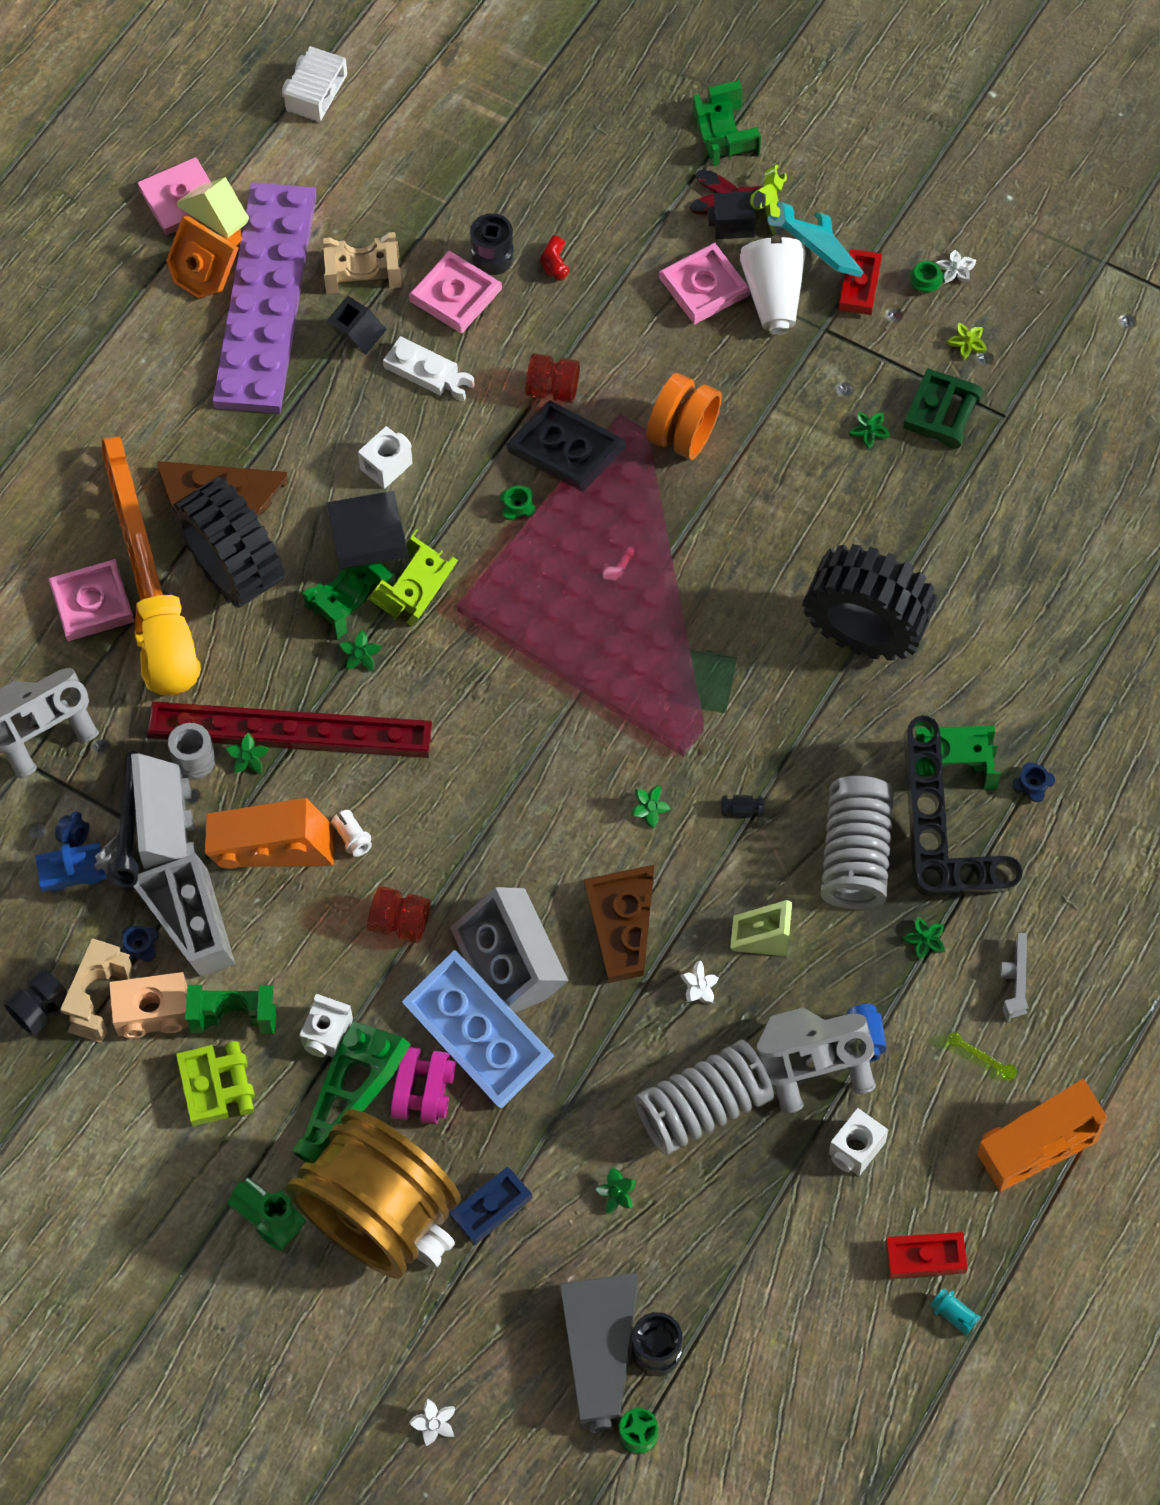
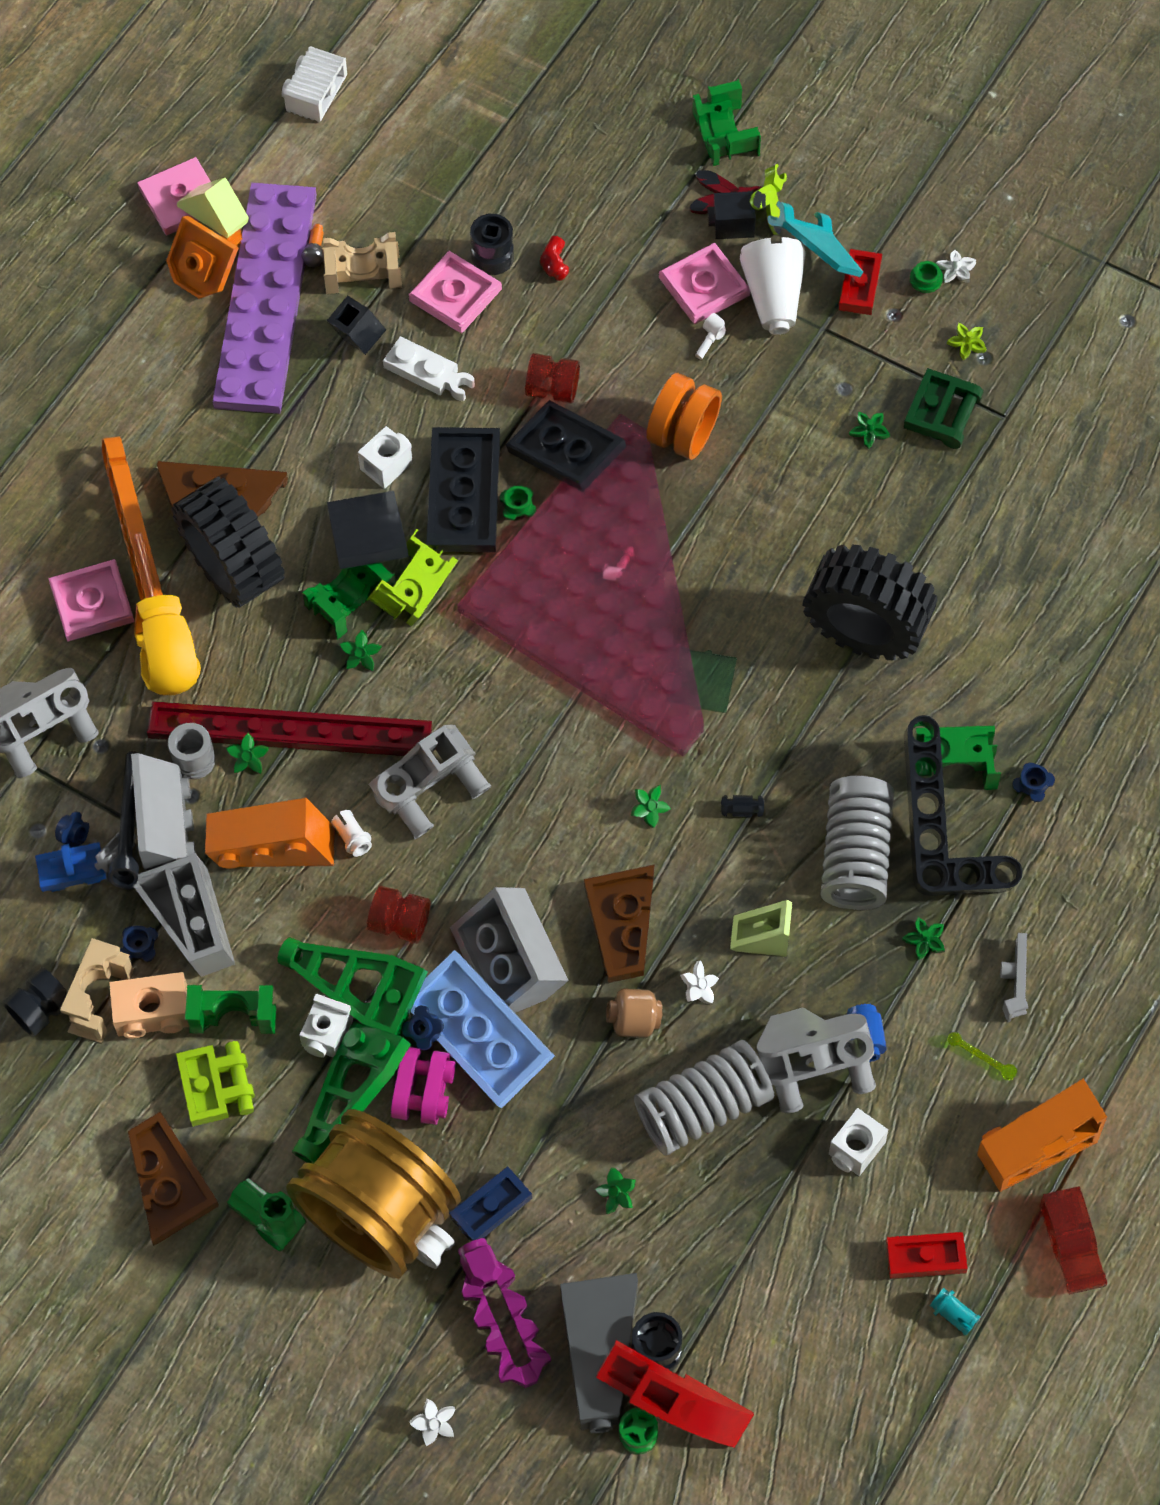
(168, 1179): none -> reddish brown wing
(312, 252): none -> flat silver piece
(393, 996): none -> green plate
(421, 771): none -> light grey piece
(433, 1027): none -> dark blue plate
(463, 489): none -> black plate
(481, 1273): none -> magenta sword
(634, 1013): none -> medium nougat head
(674, 1398): none -> red slope
(716, 330): none -> white hand
(1073, 1239): none -> clear red piece

